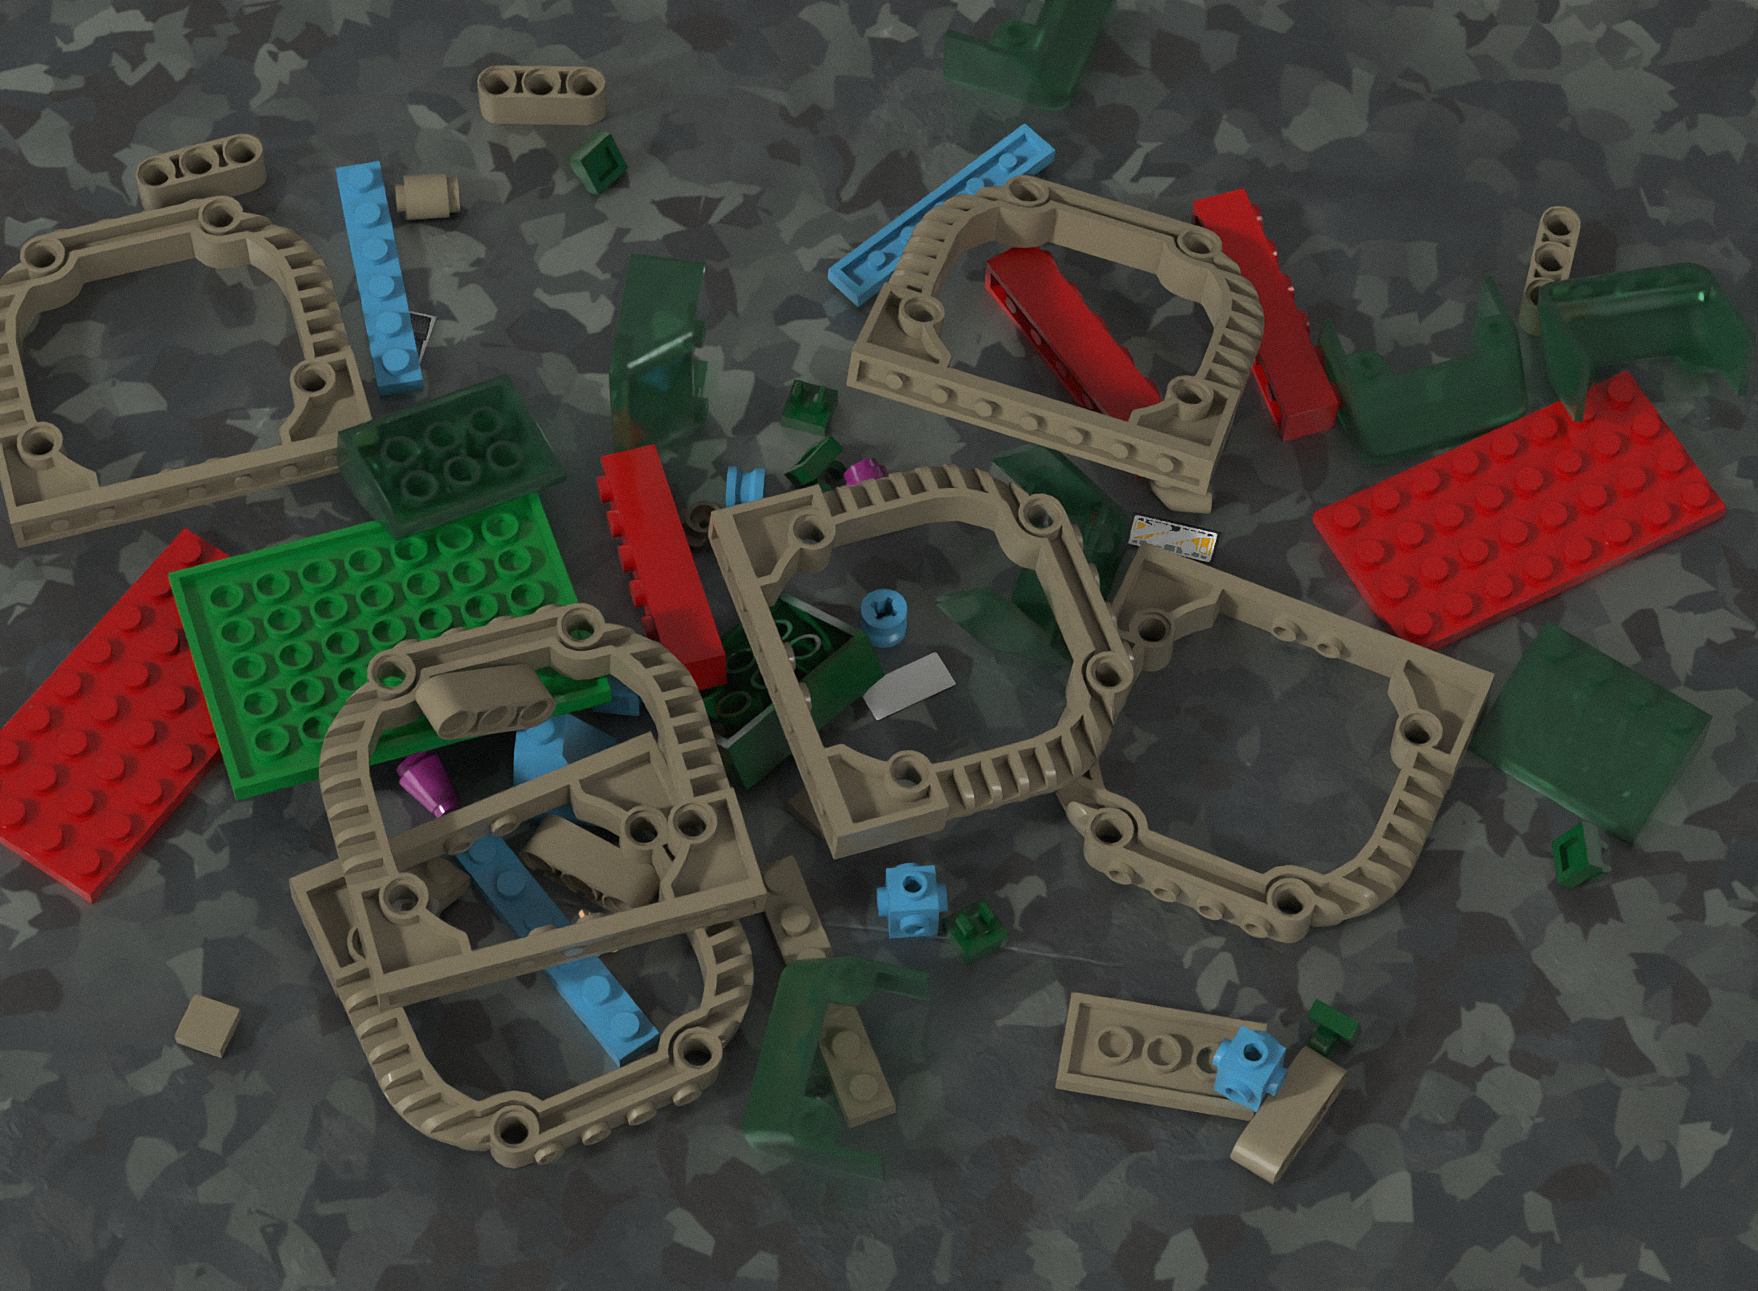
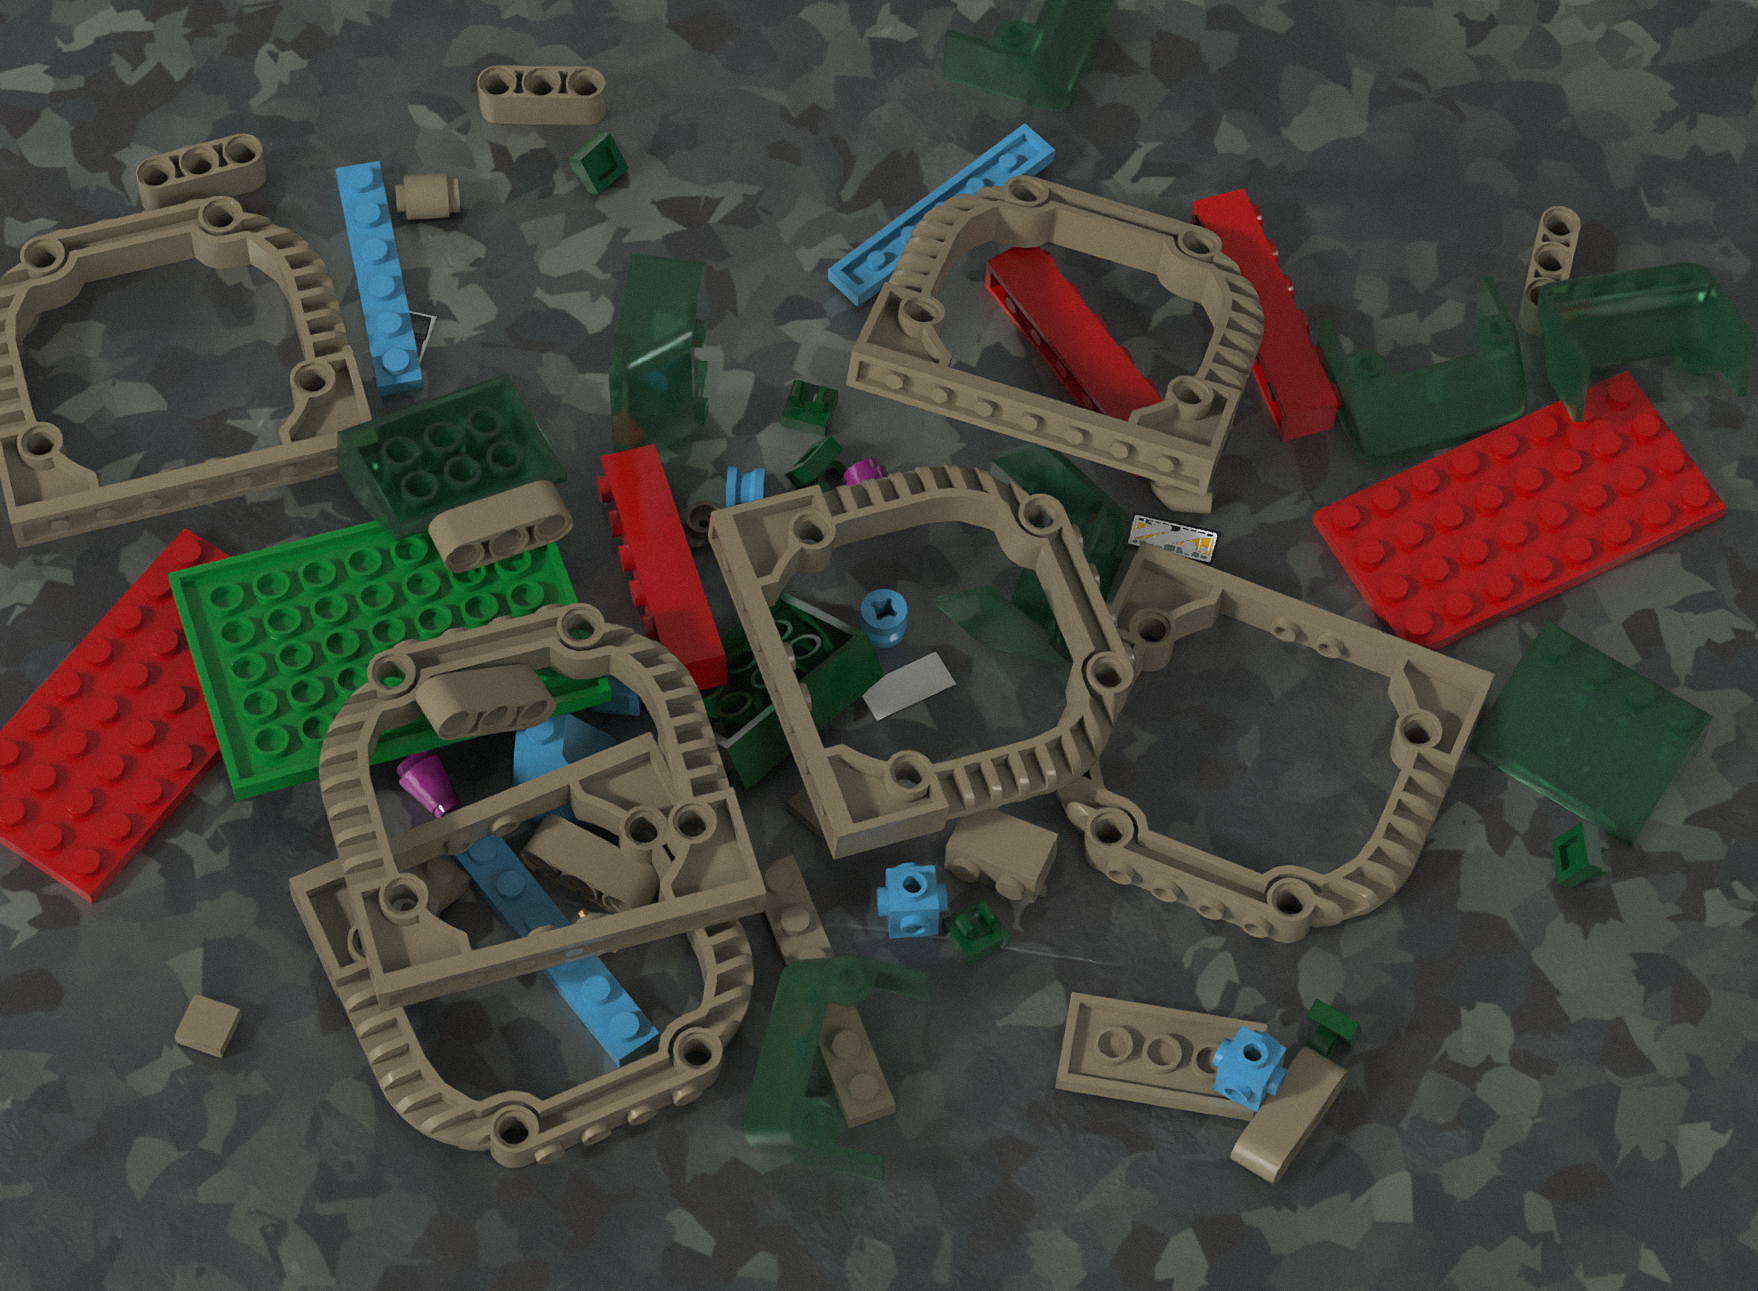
(500, 526): none -> dark tan beam
(1001, 853): none -> dark tan brick

